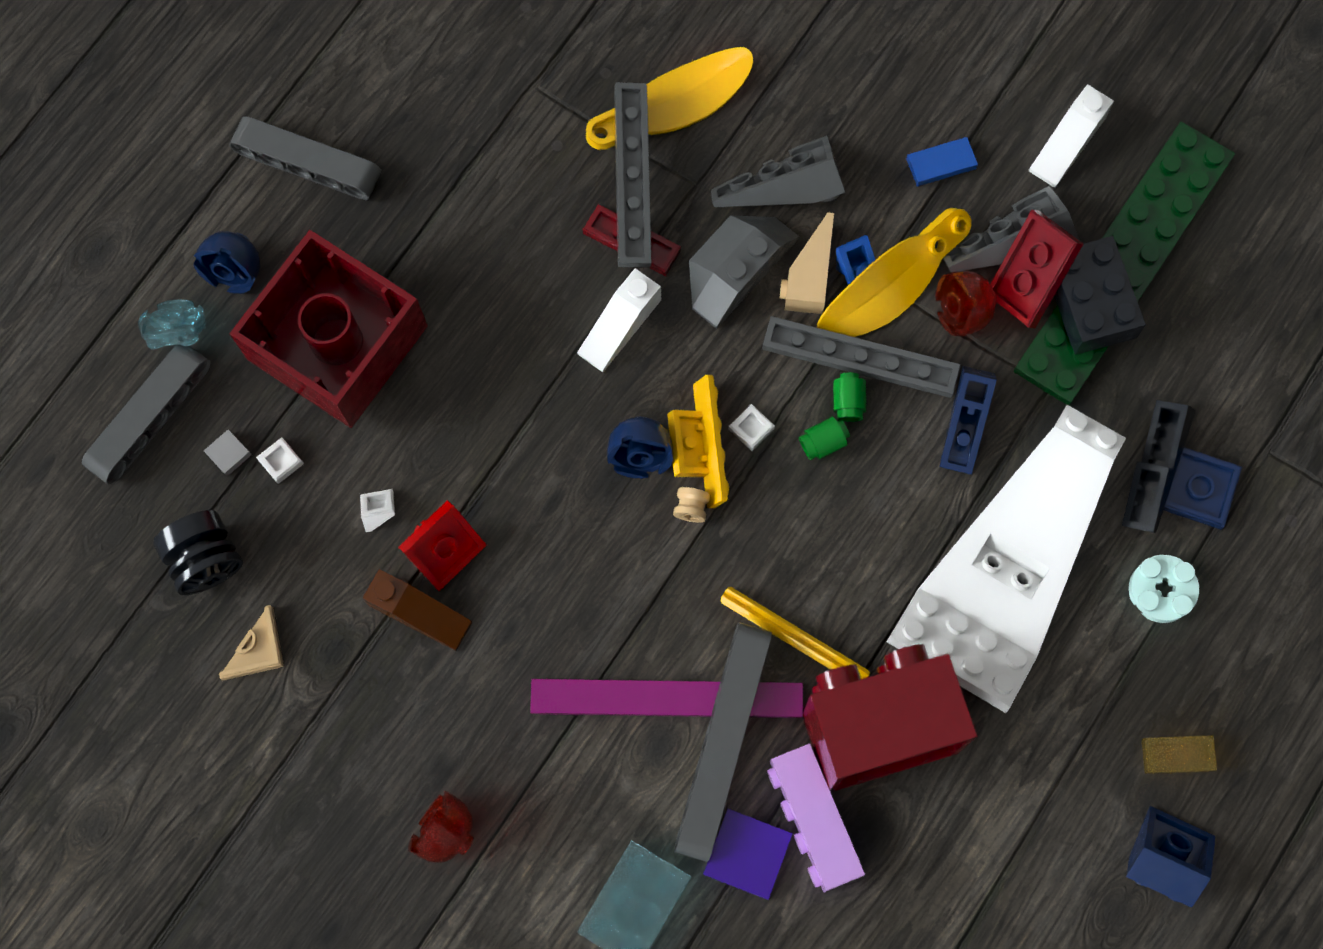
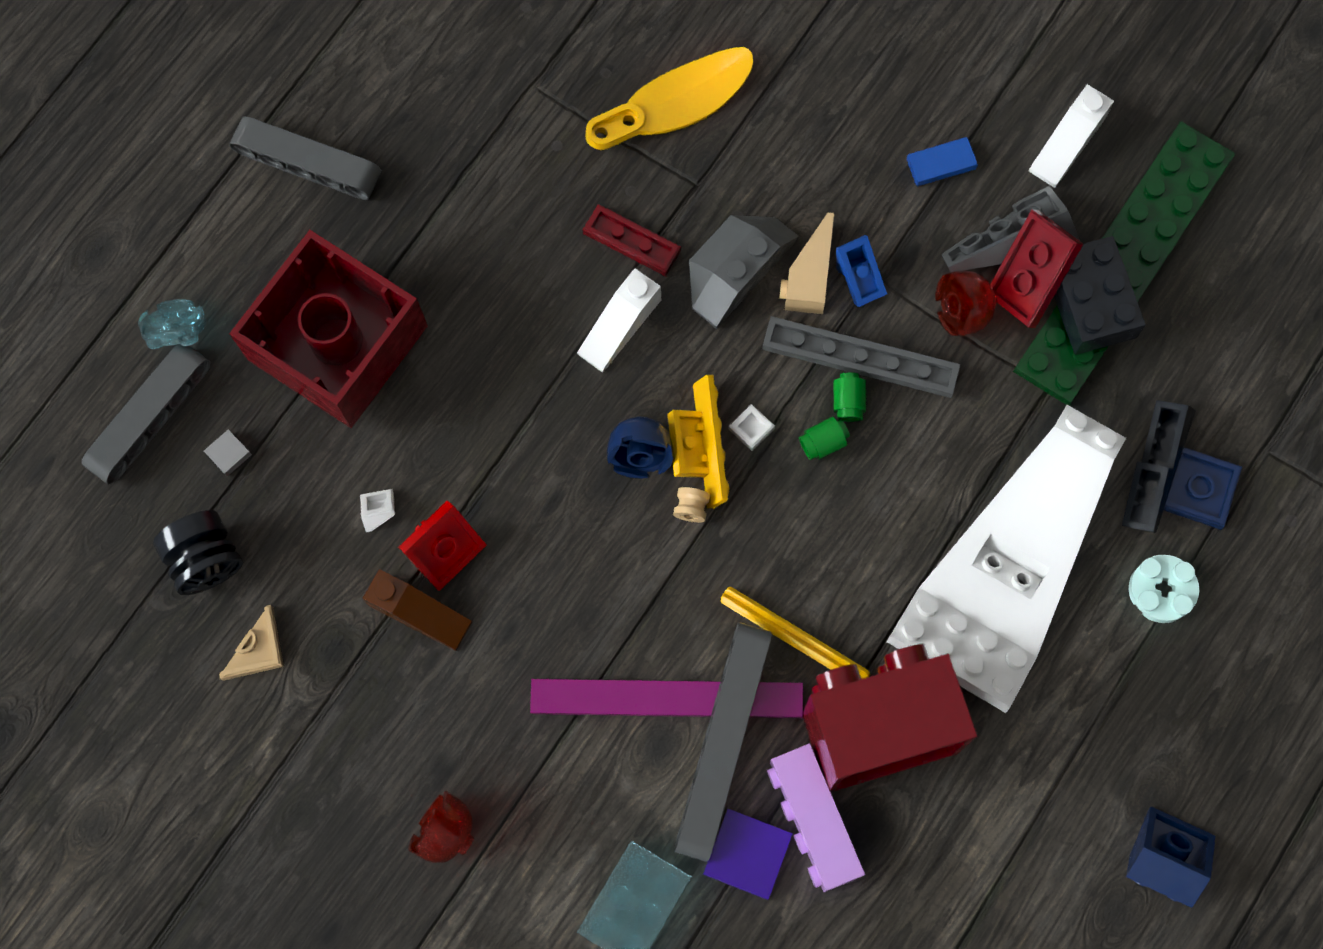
(228, 260): dark blue cylinder -> none
(280, 460): white tile -> none
(632, 175): dark grey plate -> none
(802, 178): dark grey wedge -> none
(895, 278): yellow plant -> none
(967, 419): dark blue slope -> none
(1179, 754): clear yellow plate -> none

